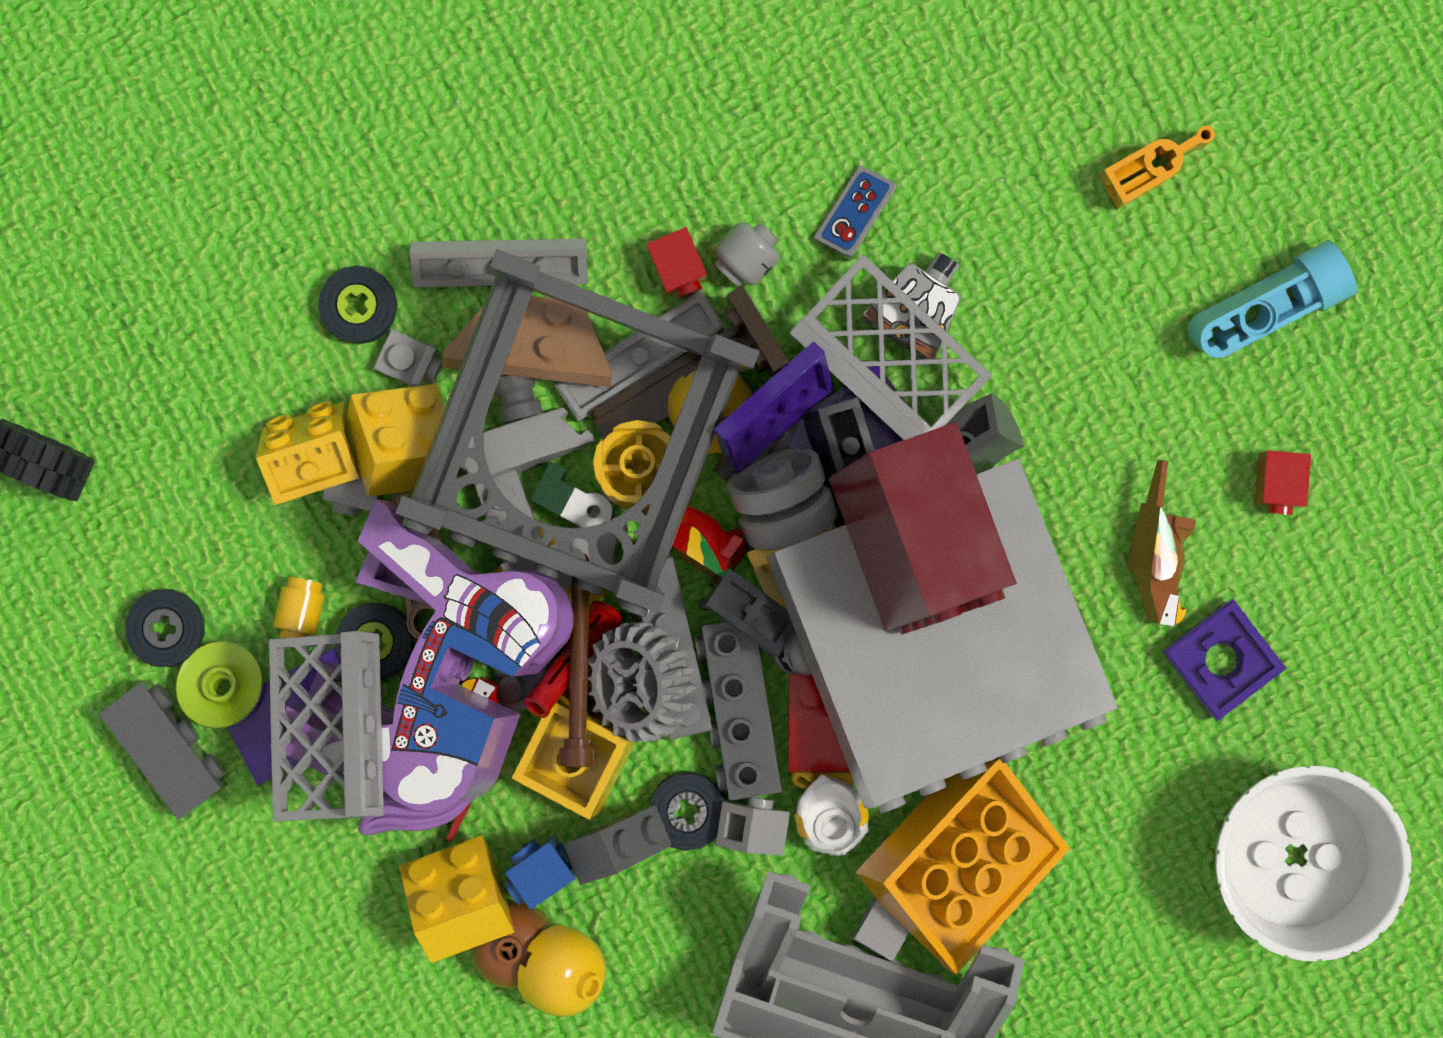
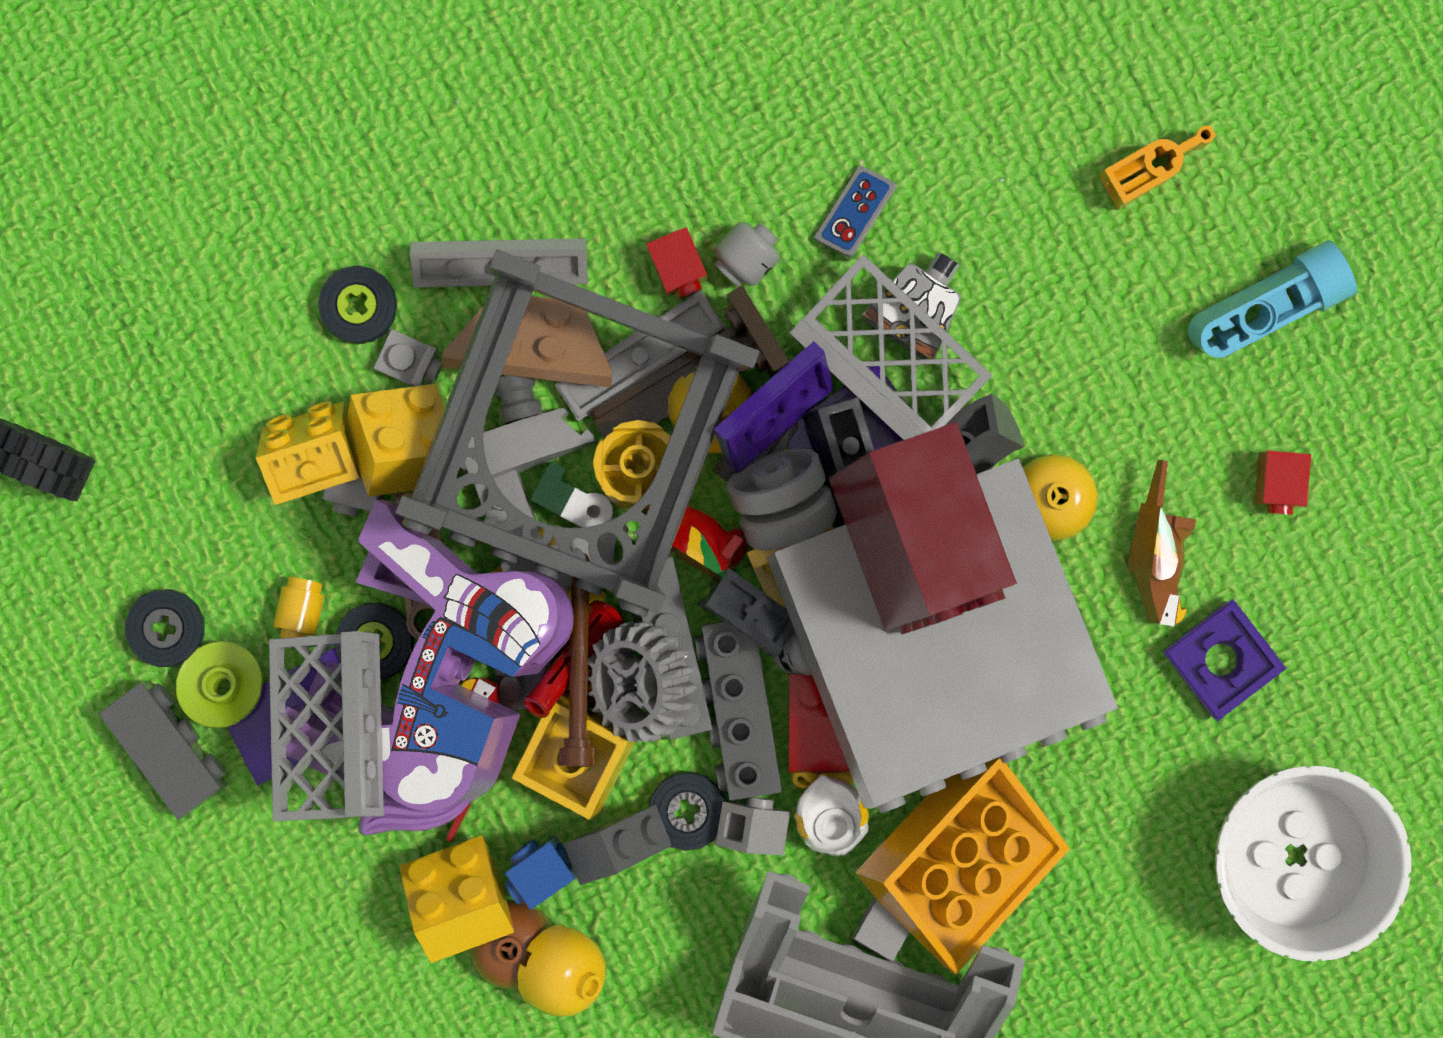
(1080, 497): none -> yellow cylinder

